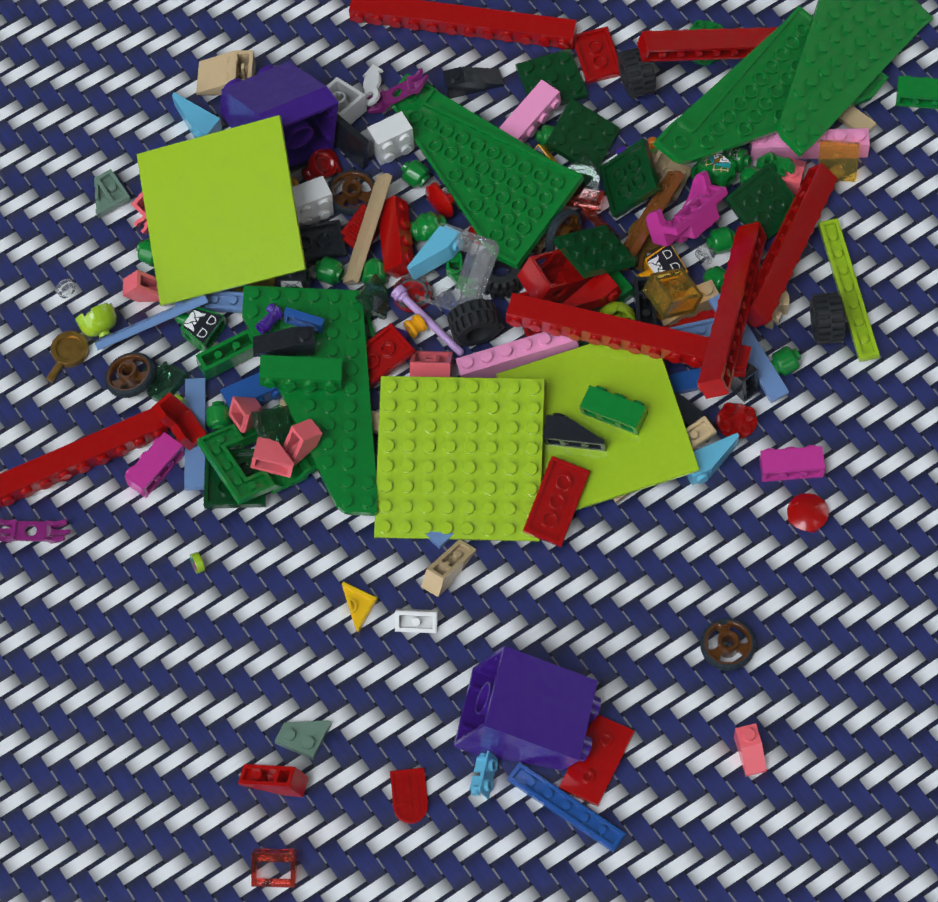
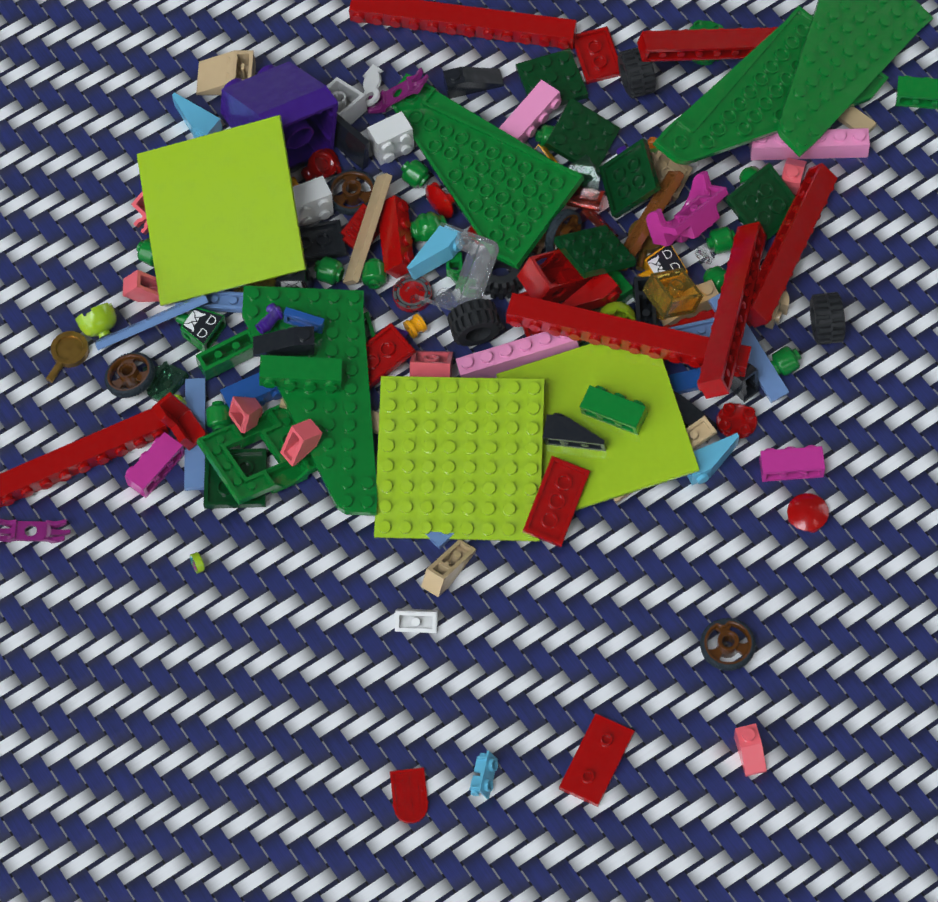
(65, 288): clear tile -> none
(109, 193): sand green wing -> none
(271, 458): coral slope -> none
(272, 423): clear green slope -> none
(273, 855): clear red tile -> none
(274, 779): red slope -> none
(303, 737): sand green wing -> none
(359, 604): yellow tile -> none
(374, 297): clear green slope -> none
(400, 294): lavender piece -> none
(527, 711): dark purple slope -> none
(566, 807): blue tile -> none
(719, 168): green brick -> none
(740, 157): green head -> none
(779, 163): green piece -> none
(840, 158): clear yellow tile -> none
(848, 290): lime plate -> none

